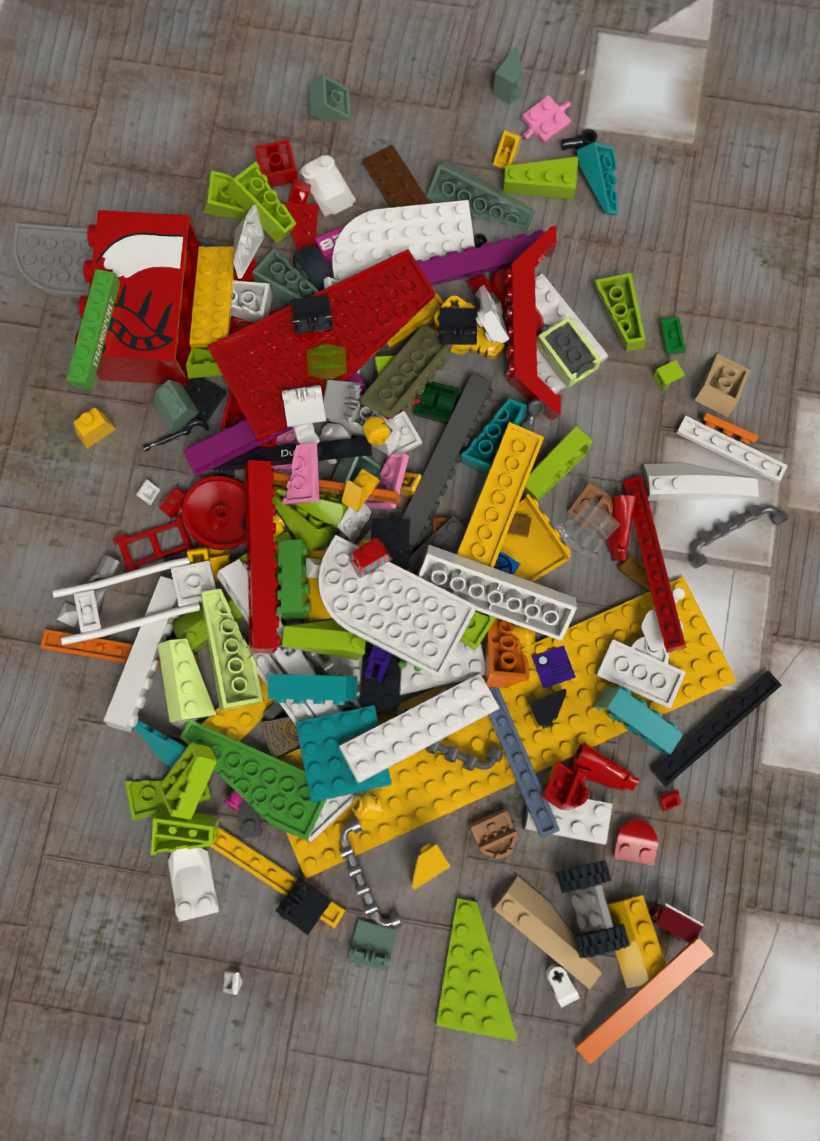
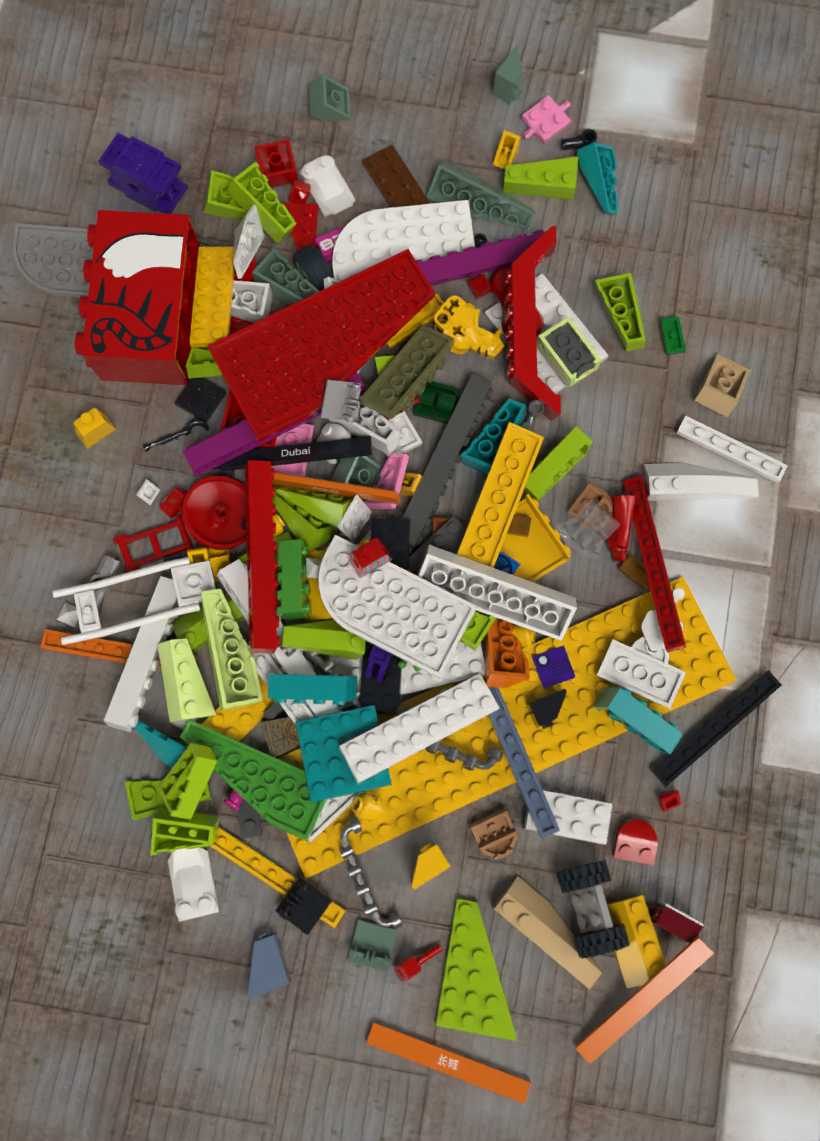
(93, 330): bright green brick -> none
(143, 173): none -> dark purple piece
(173, 405): sand green slope -> none
(232, 982): white slope -> none
(267, 966): none -> sand blue slope
(304, 405): white hinge -> none
(304, 478): bright pink wing -> none
(305, 434): white bracket -> none
(312, 314): black hinge -> none
(326, 361): clear neon green slope -> none
(359, 490): yellow slope -> none
(376, 430): yellow head -> none
(411, 965): none -> red piece
(449, 1062): none -> orange tile
(458, 326): black hinge -> none
(490, 317): white slope -> none
(562, 987): white piece -> none
(565, 788): red slope -> none
(601, 769): red piece -> none
(667, 374): lime panel -> none
(729, 429): orange plate -> none
(738, 522): flat silver bar -> none

